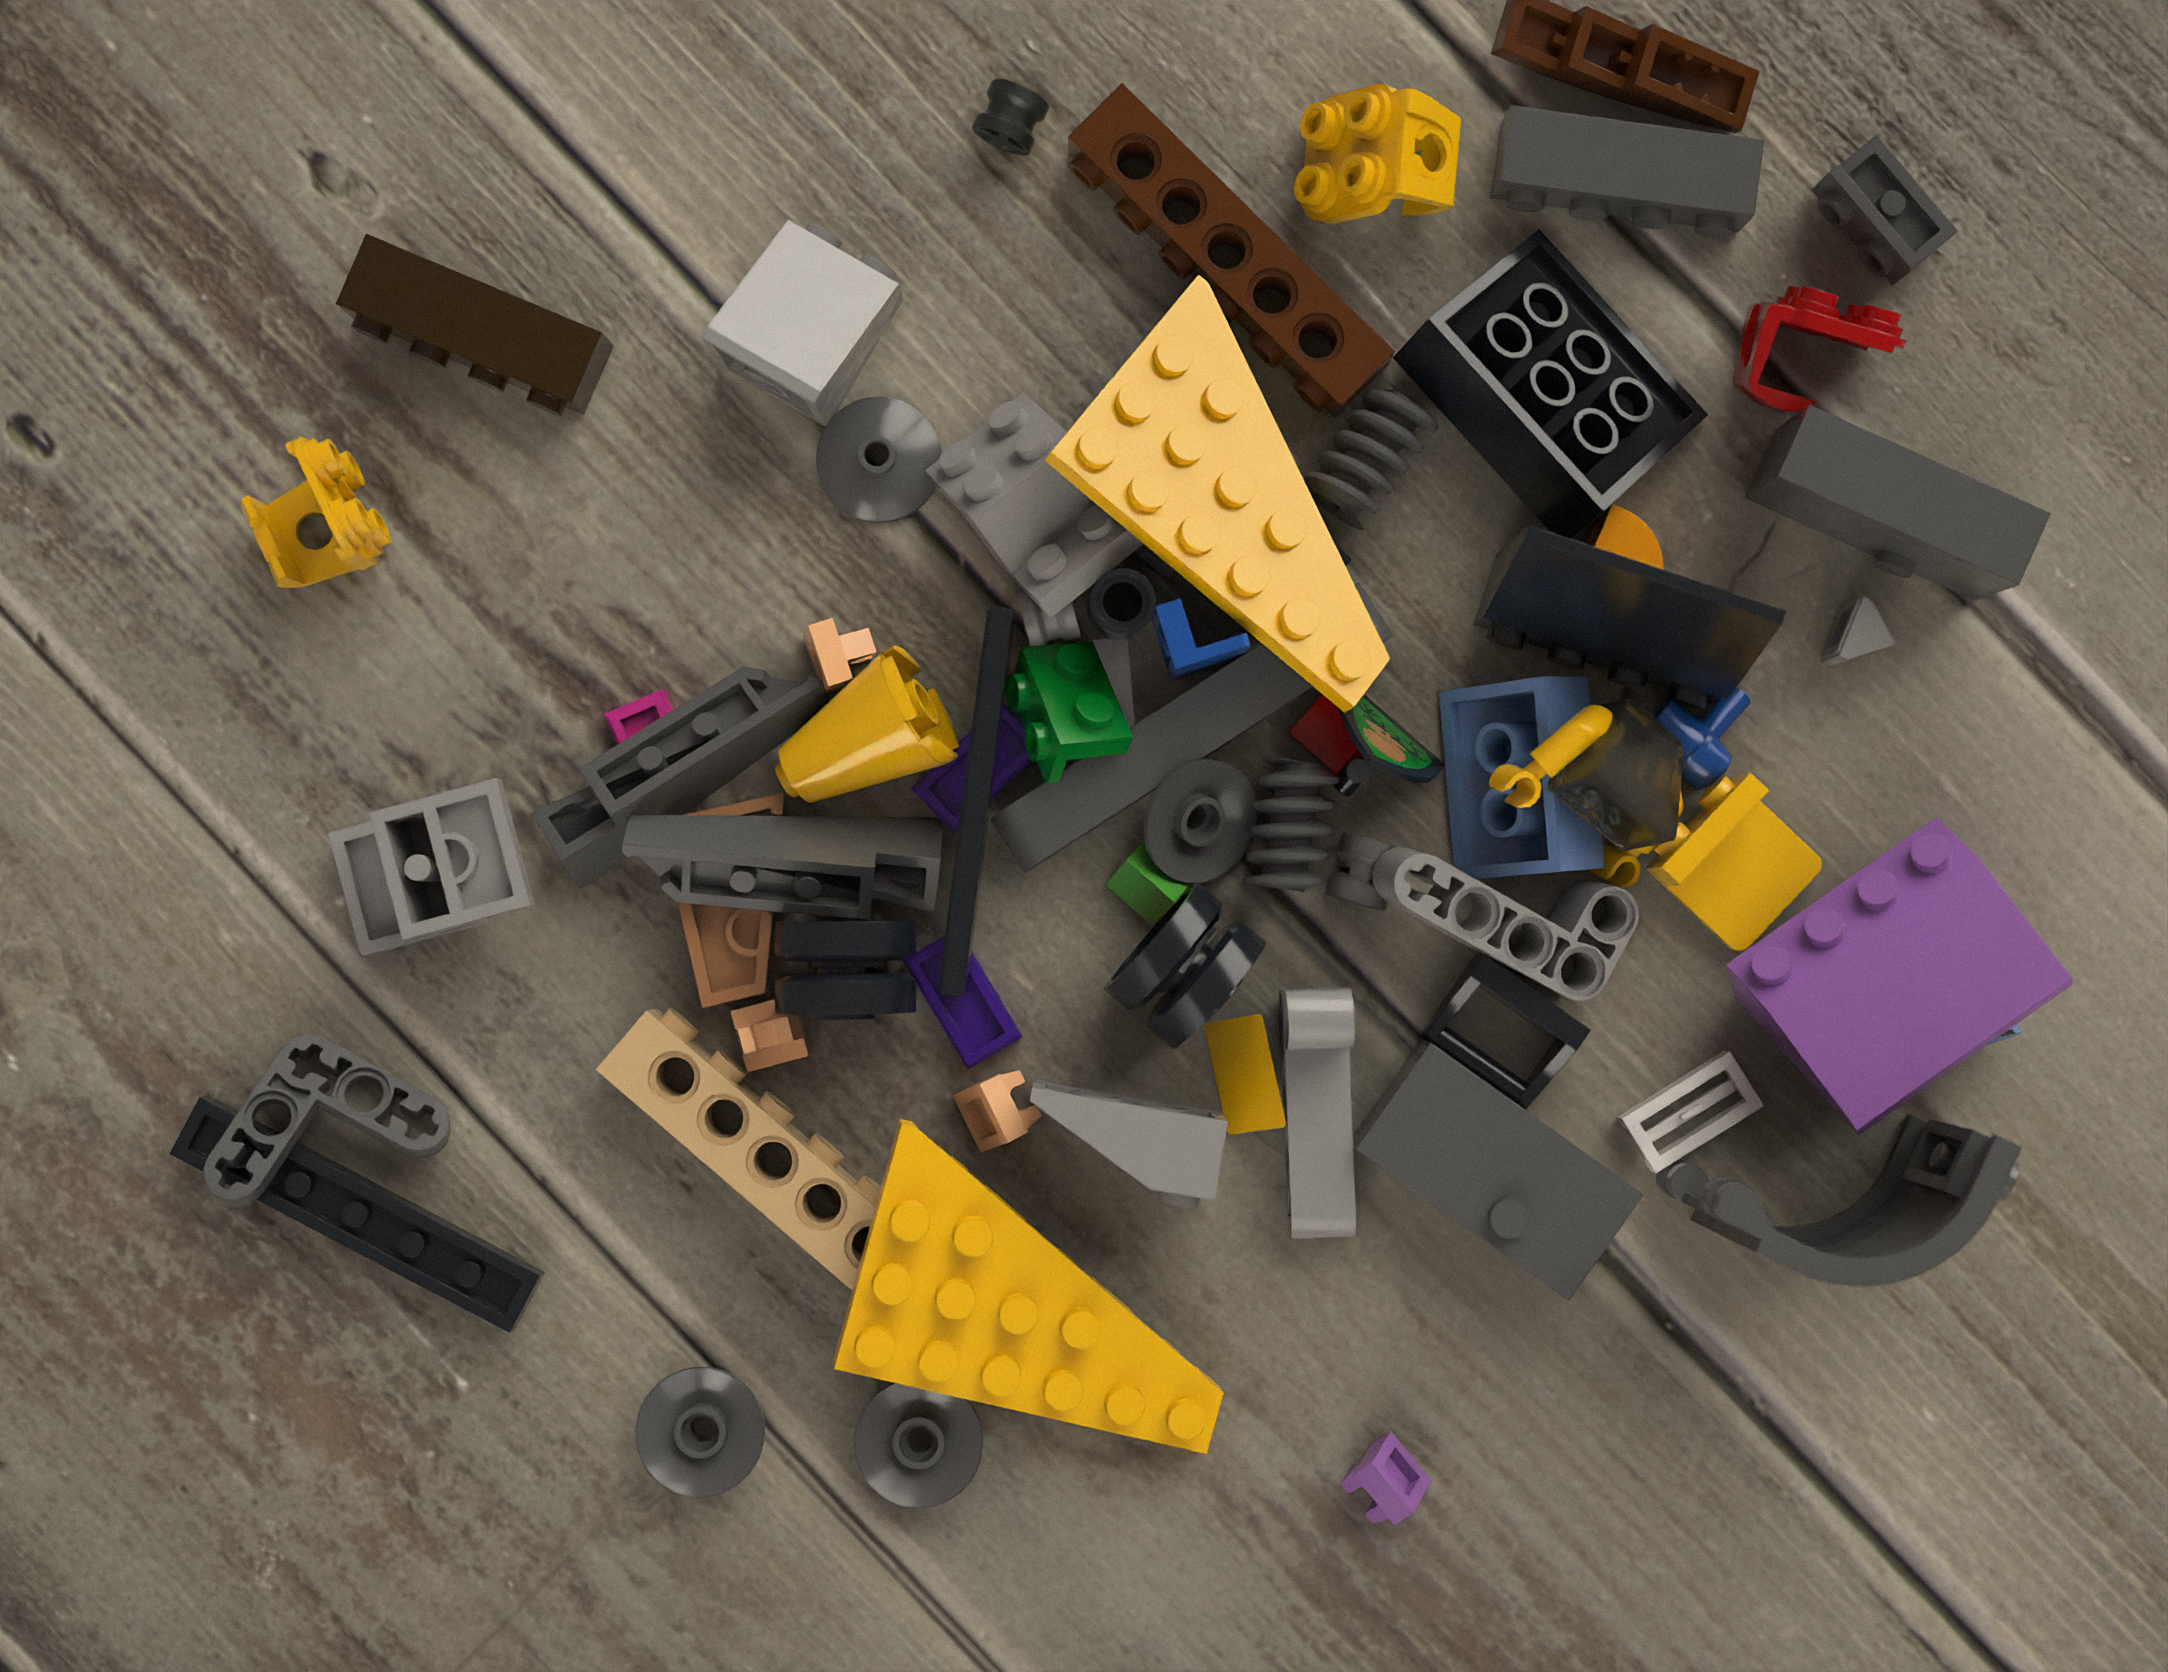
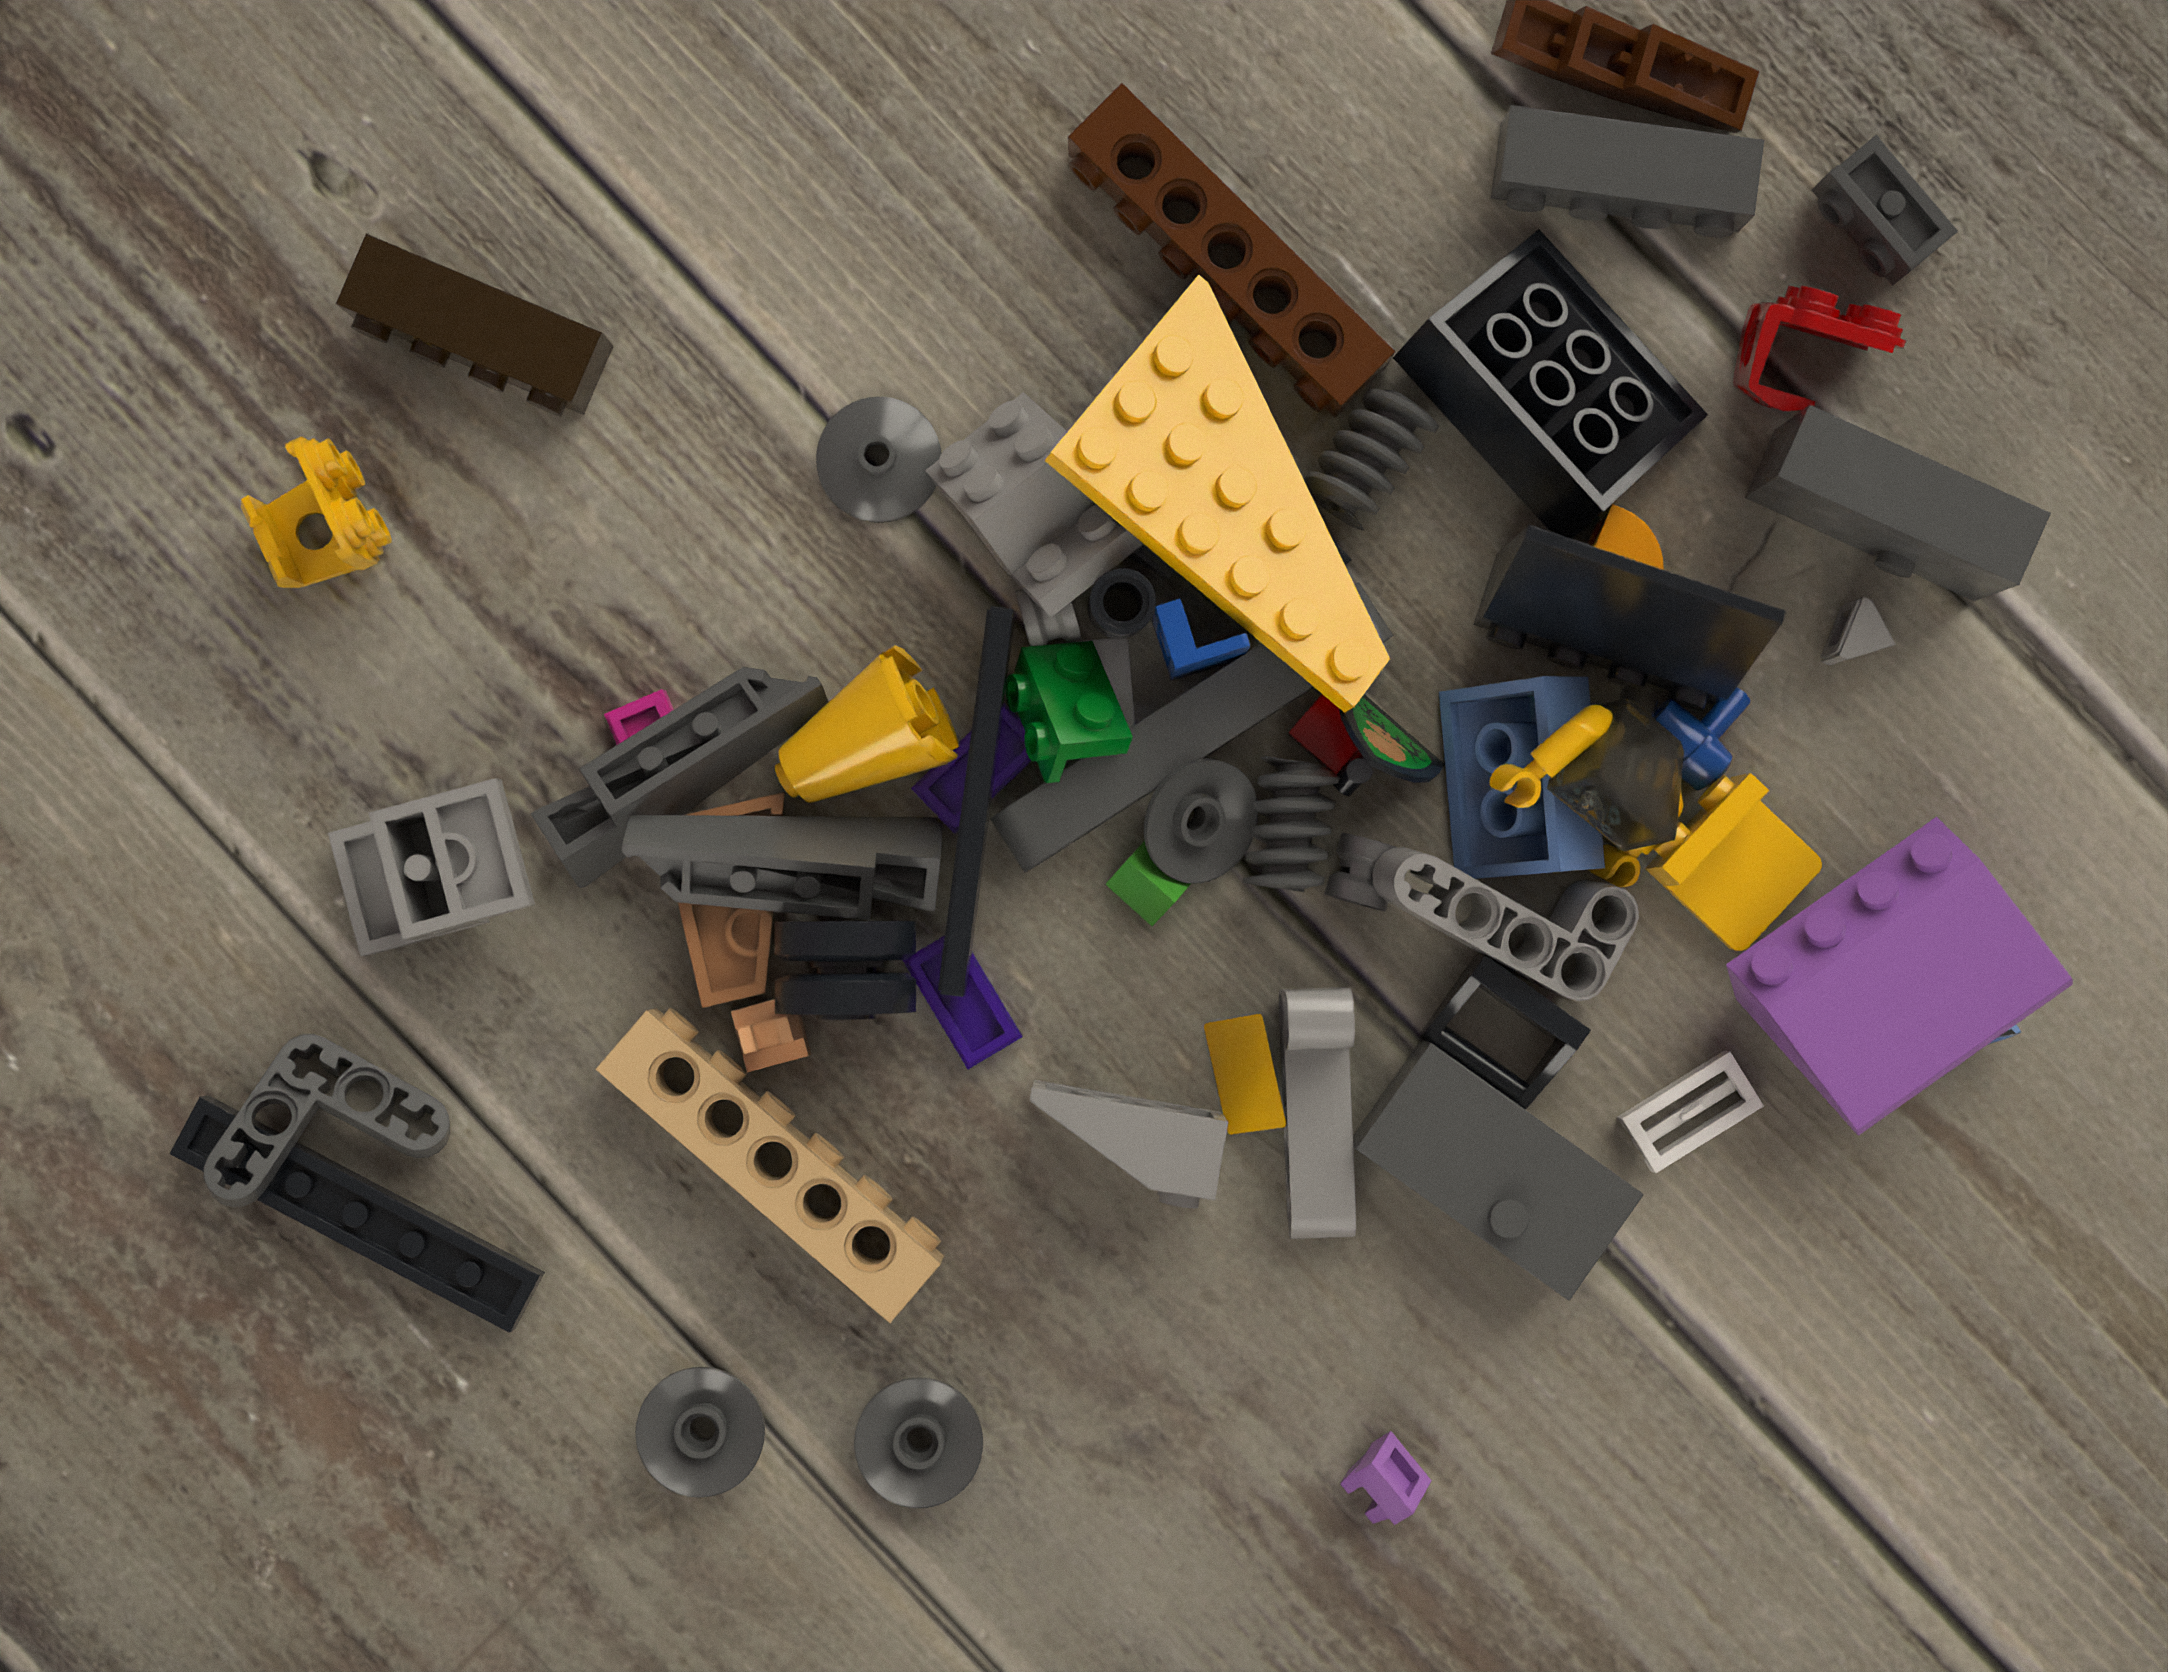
(805, 320): slope -> none
(835, 654): light nougat tile -> none
(992, 1112): light nougat tile -> none
(993, 1313): yellow wing -> none
(1010, 117): pearl dark grey wheel -> none
(1178, 960): black wheel -> none
(1365, 154): yellow piece -> none
(1911, 1219): dark grey hinge -> none

